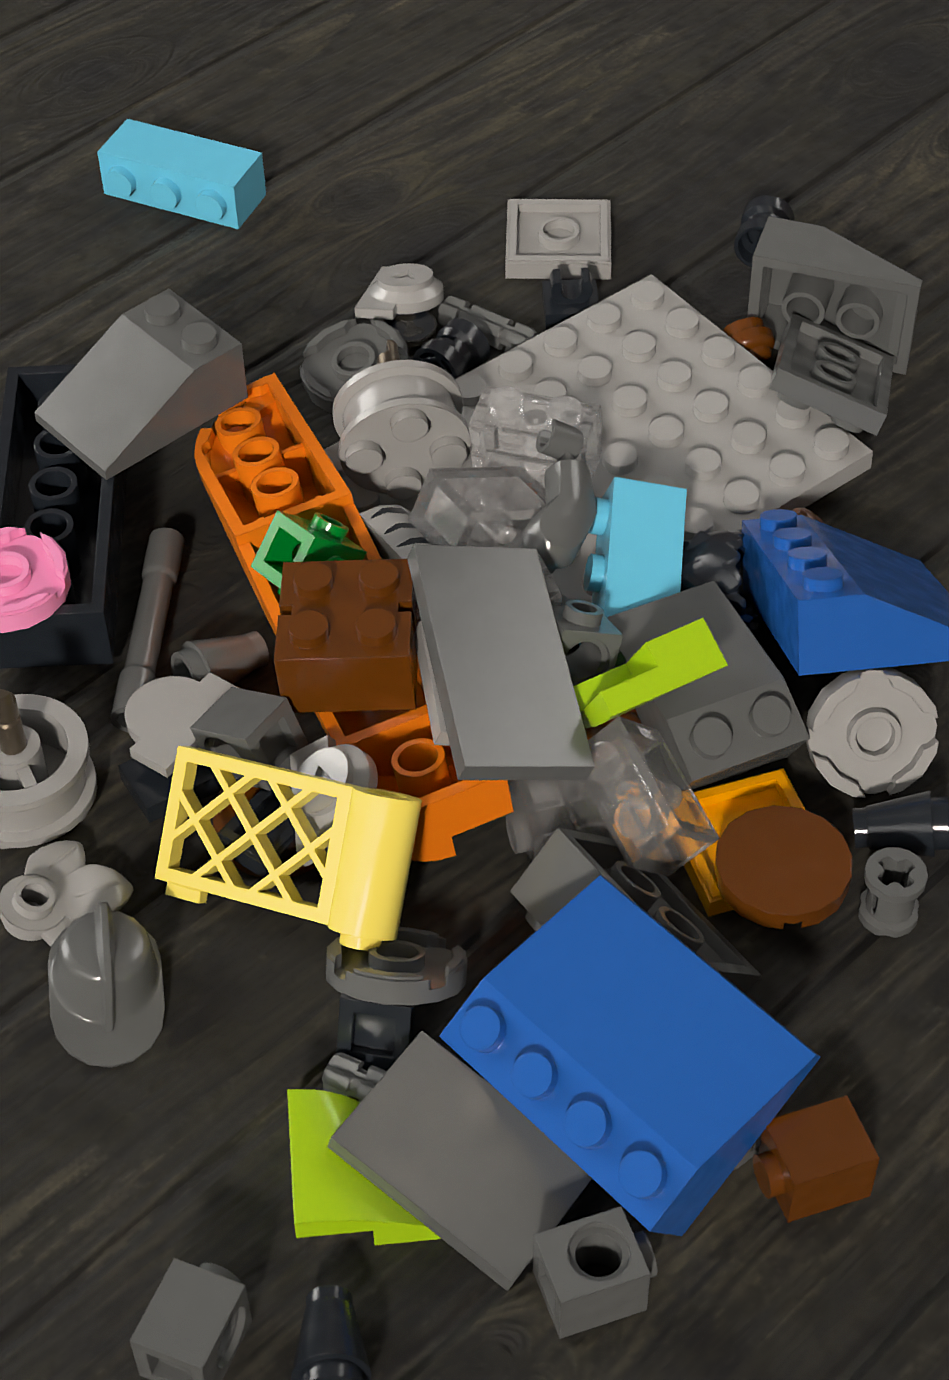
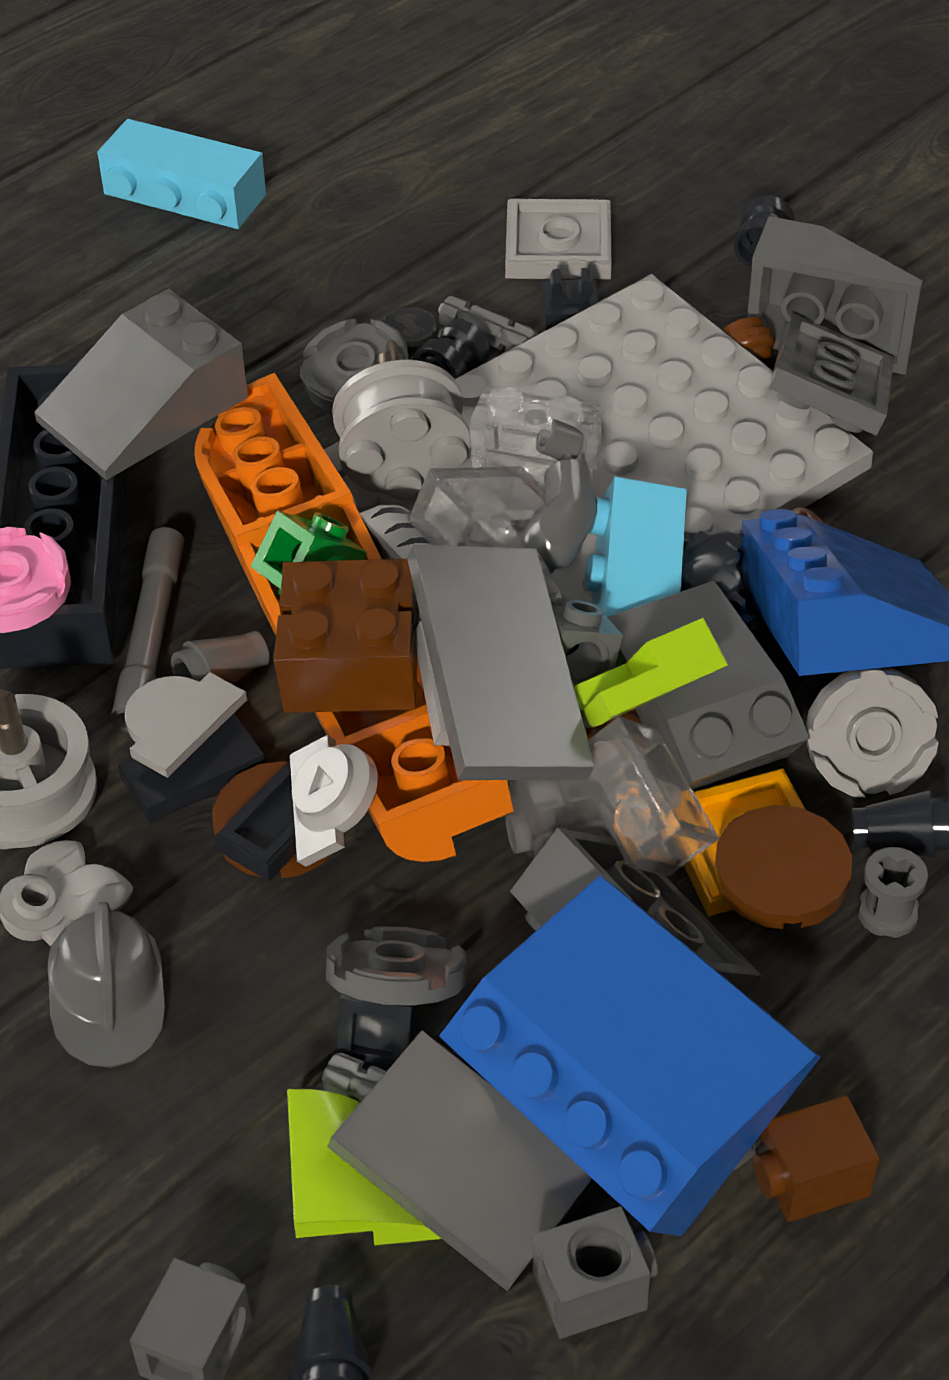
(251, 728): dark grey brick -> none
(361, 871): light yellow piece -> none
(400, 290): light grey piece -> none

